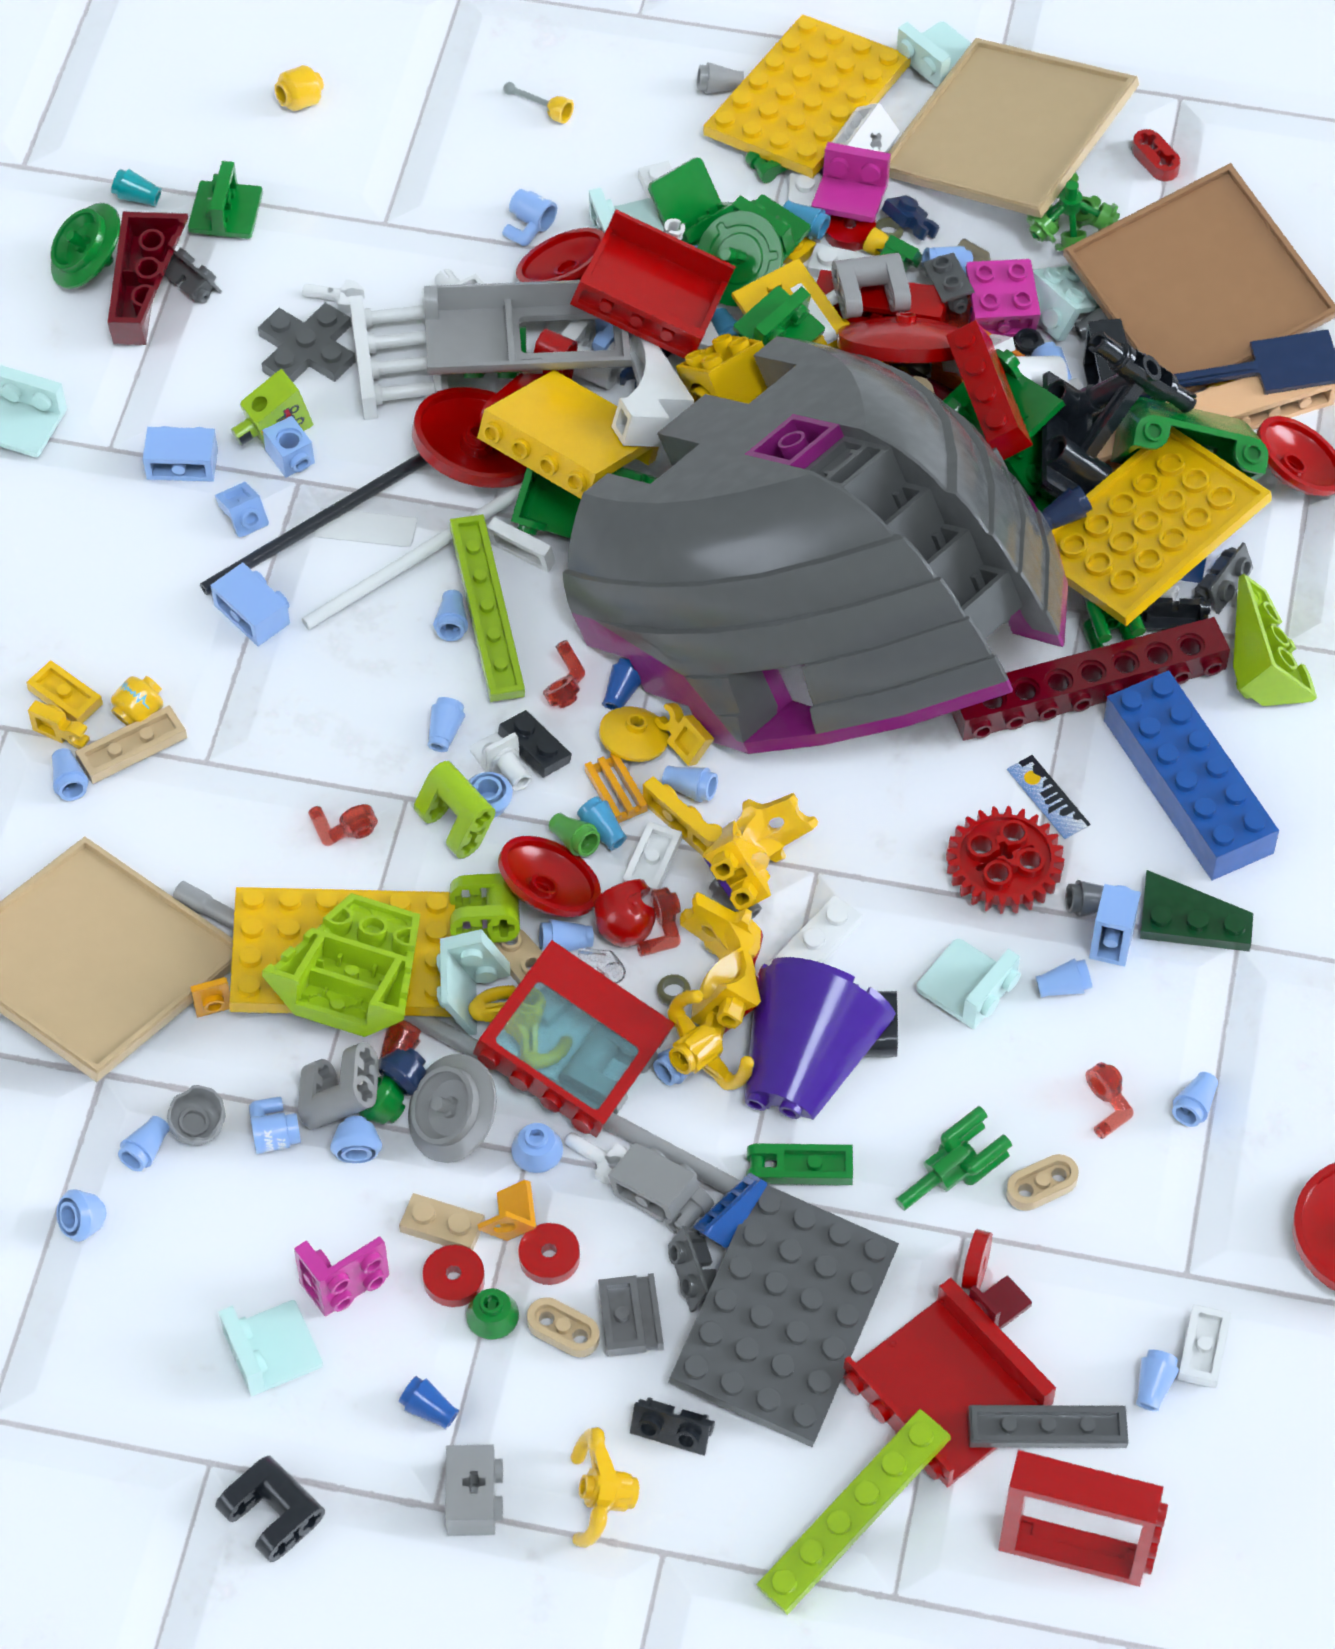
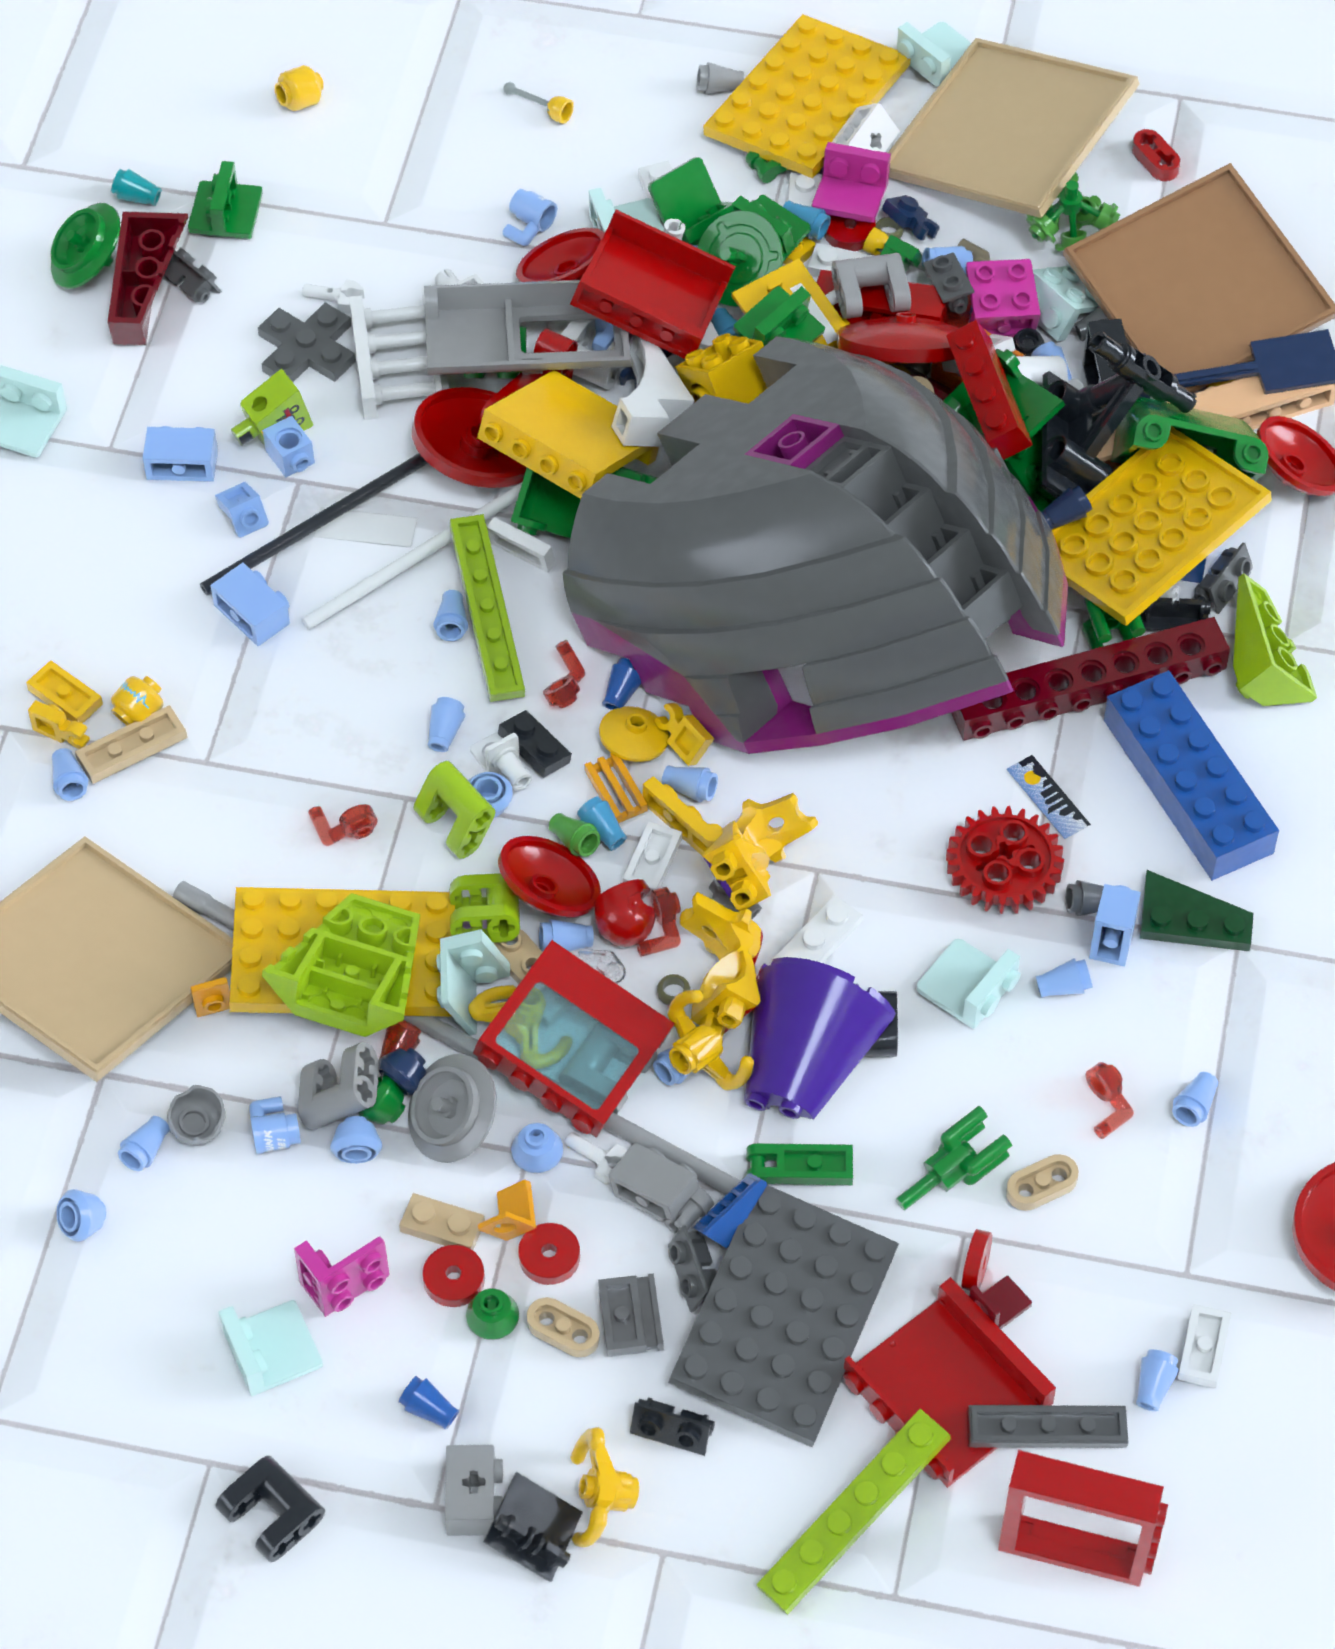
(533, 1527): none -> black hinge

